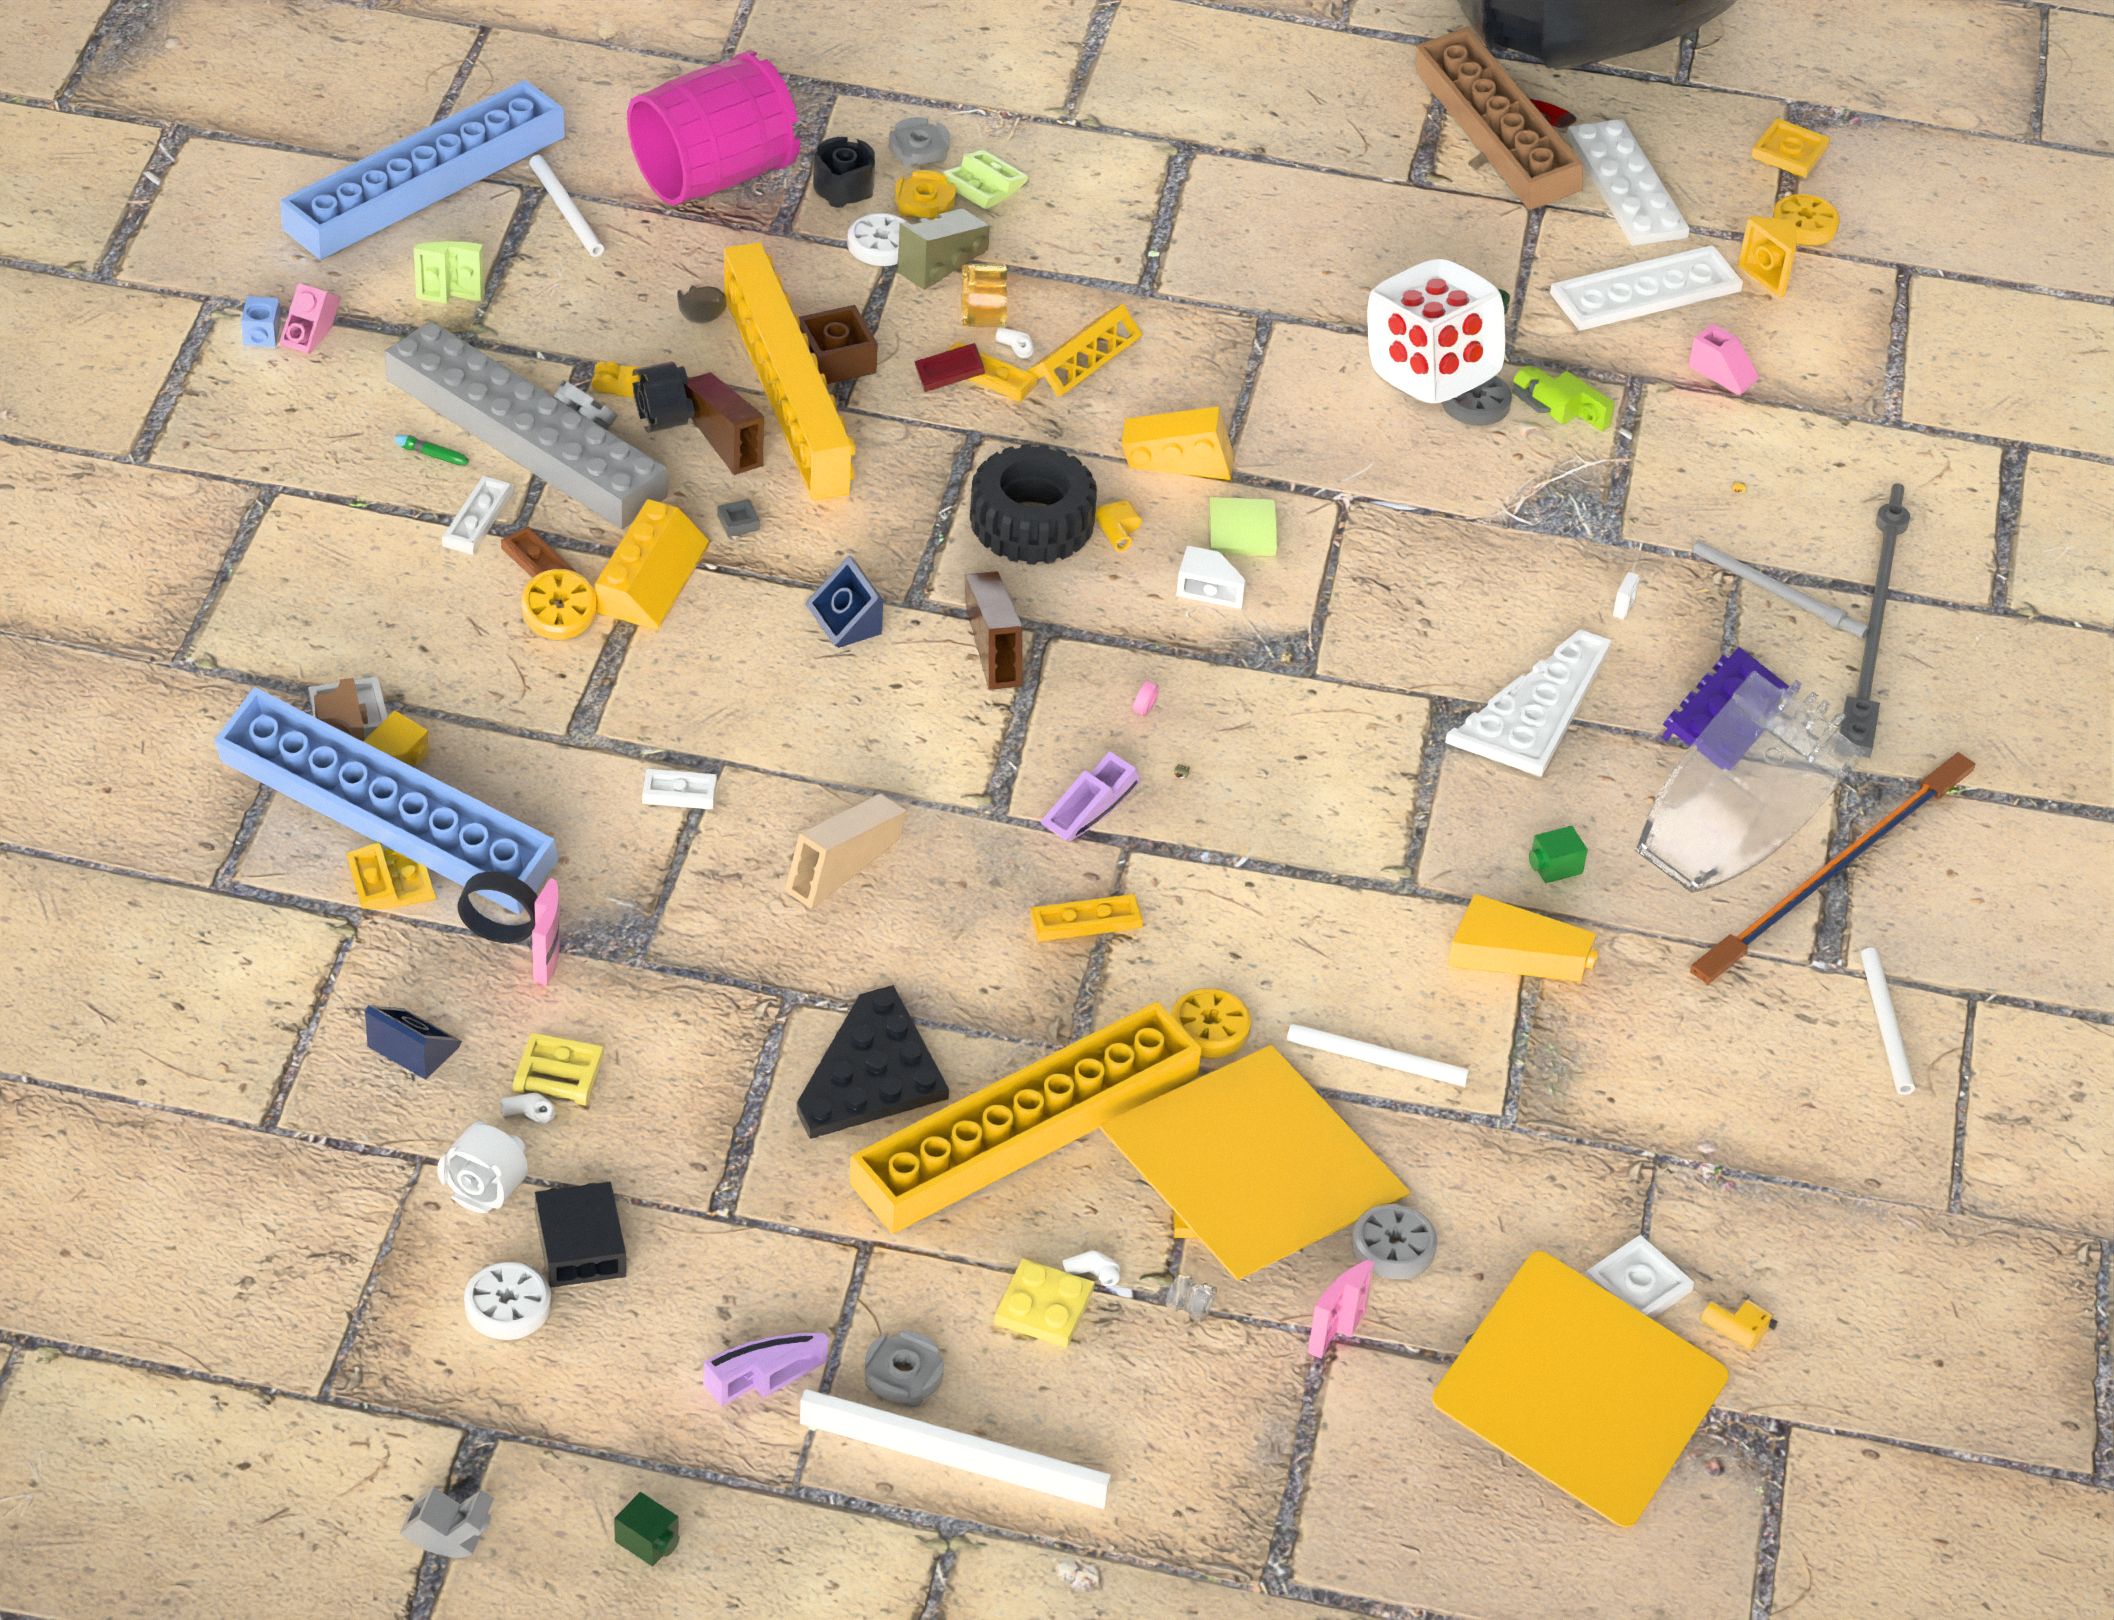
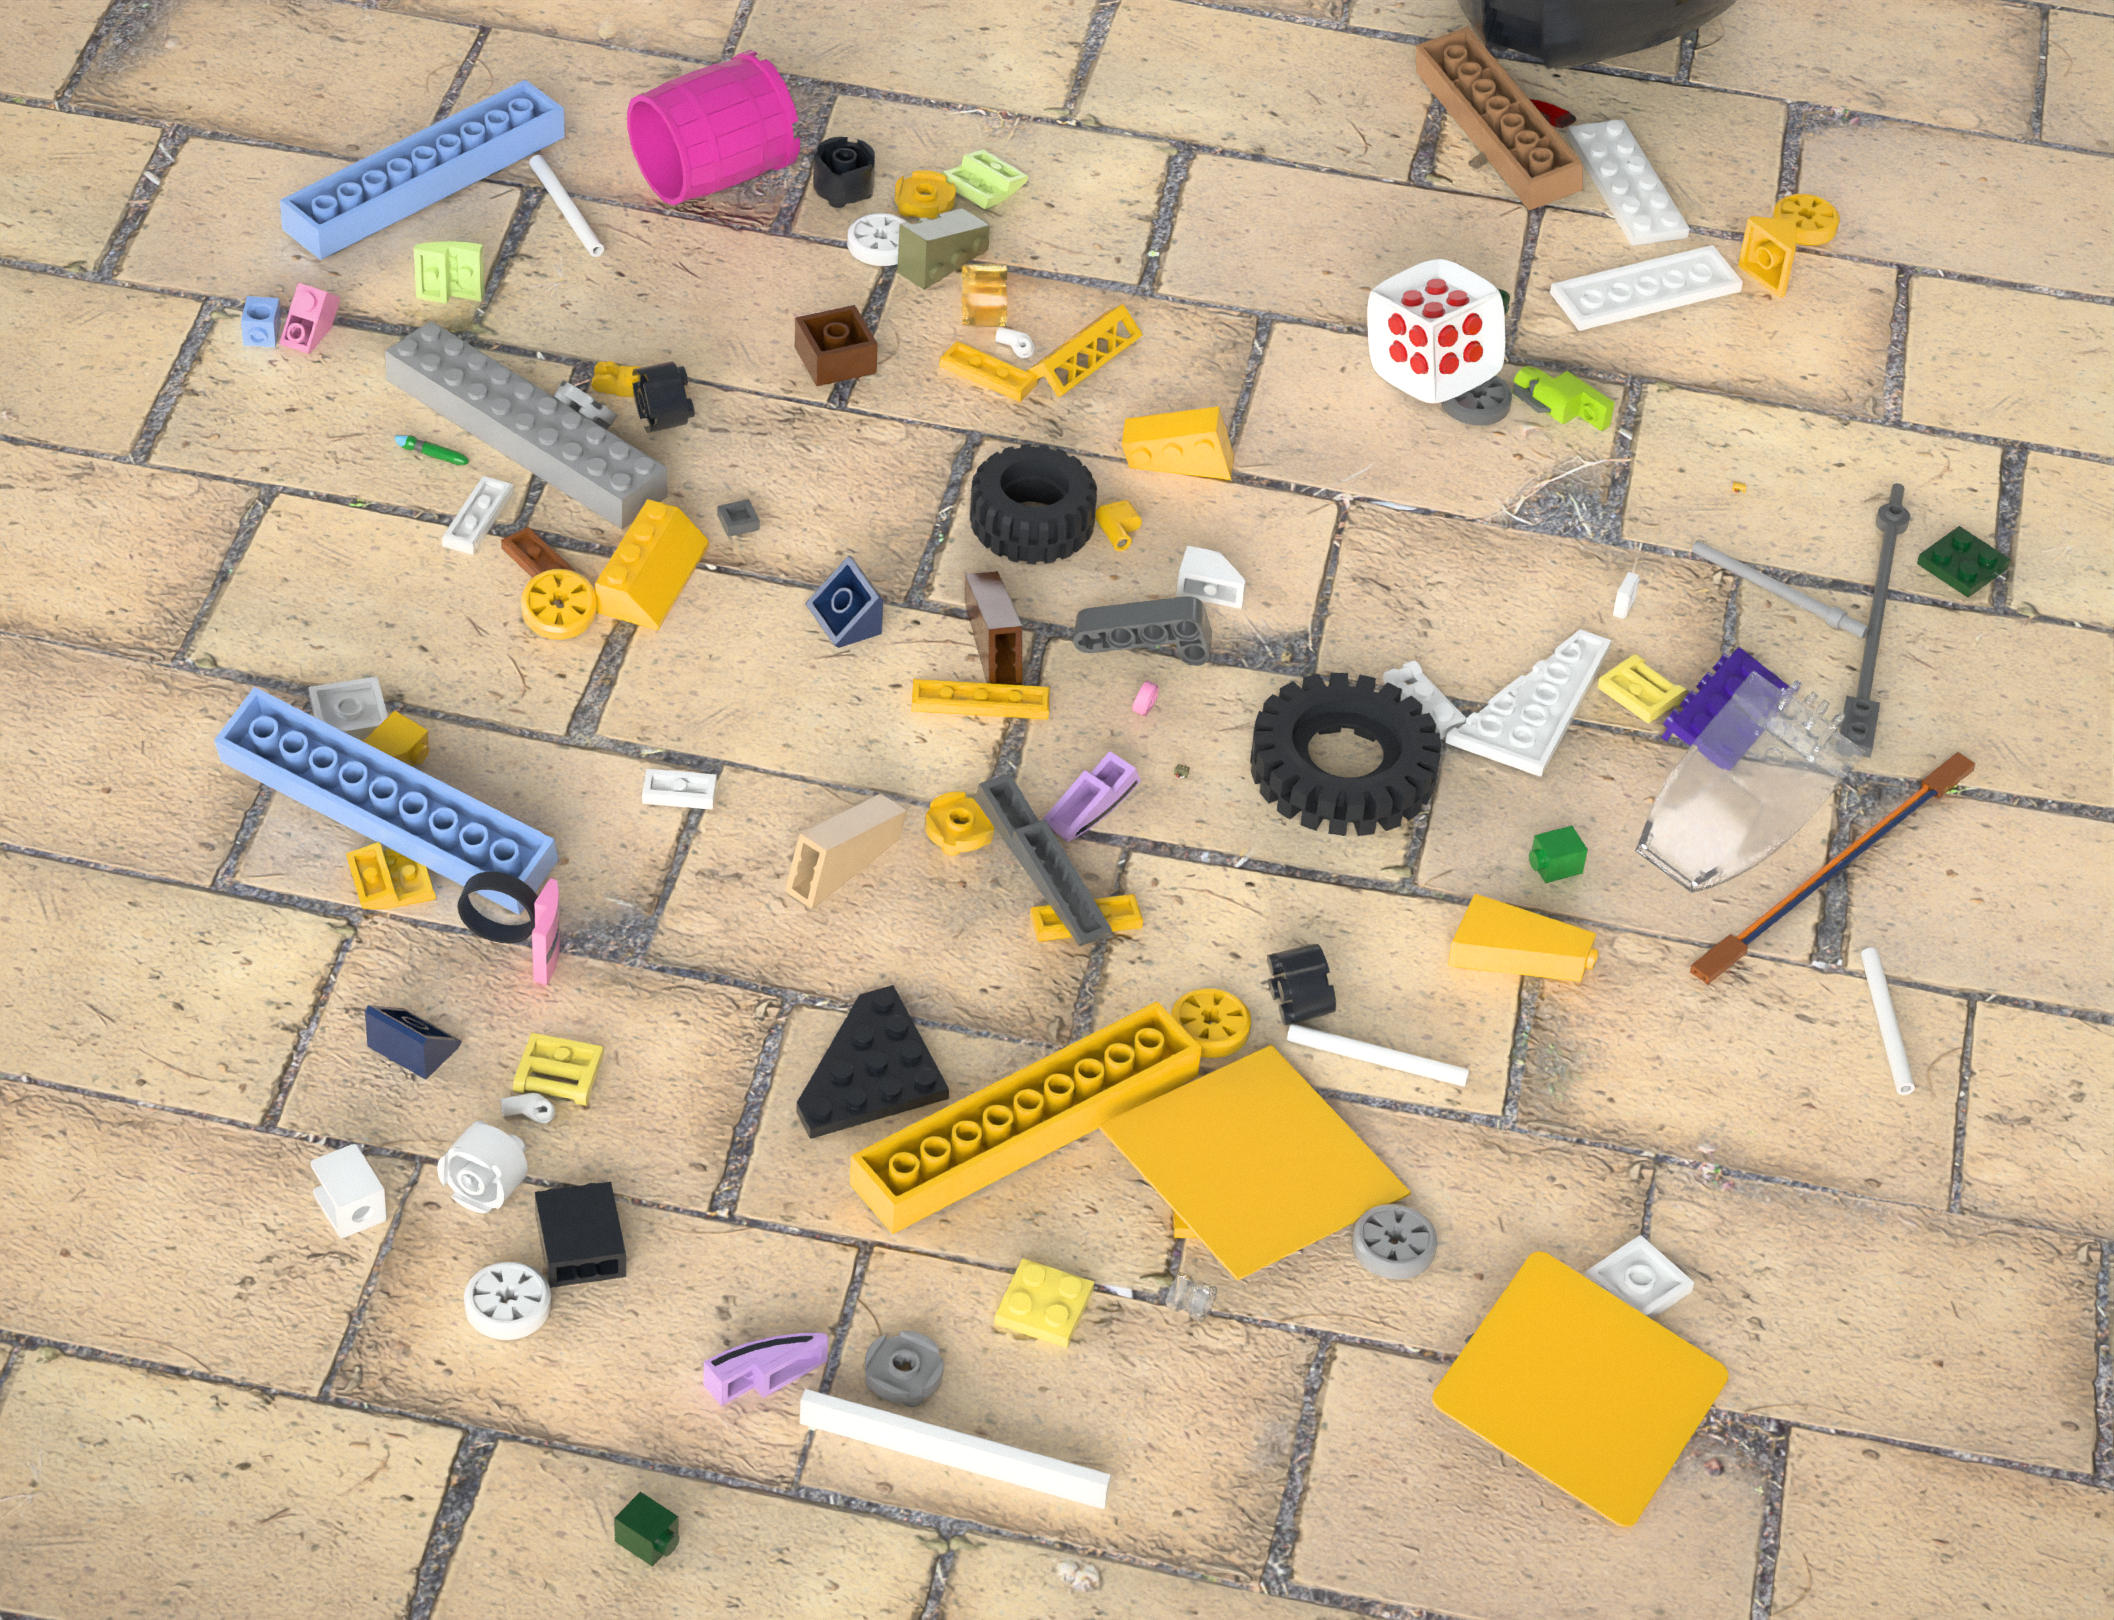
(342, 709): medium nougat brick -> none
(349, 1191): none -> white piece
(445, 1525): light grey brick -> none
(702, 304): clear smoke hair -> none
(727, 422): reddish brown slope -> none
(788, 372): yellow brick -> none
(931, 147): light grey plate -> none
(949, 367): dark red tile -> none
(953, 836): none -> yellow plate
(980, 699): none -> yellow tile
(1042, 858): none -> dark grey slope
(1096, 1263): white arm -> none
(1147, 624): none -> dark grey beam
(1243, 526): yellowish green slope -> none
(1301, 983): none -> black brick
(1341, 1307): bright pink slope -> none
(1385, 795): none -> black tyre
(1422, 689): none -> white plate
(1641, 689): none -> light yellow plate
(1722, 359): bright pink slope -> none
(1744, 1326): yellow piece -> none
(1790, 147): yellow plate -> none
(1963, 561): none -> dark green plate

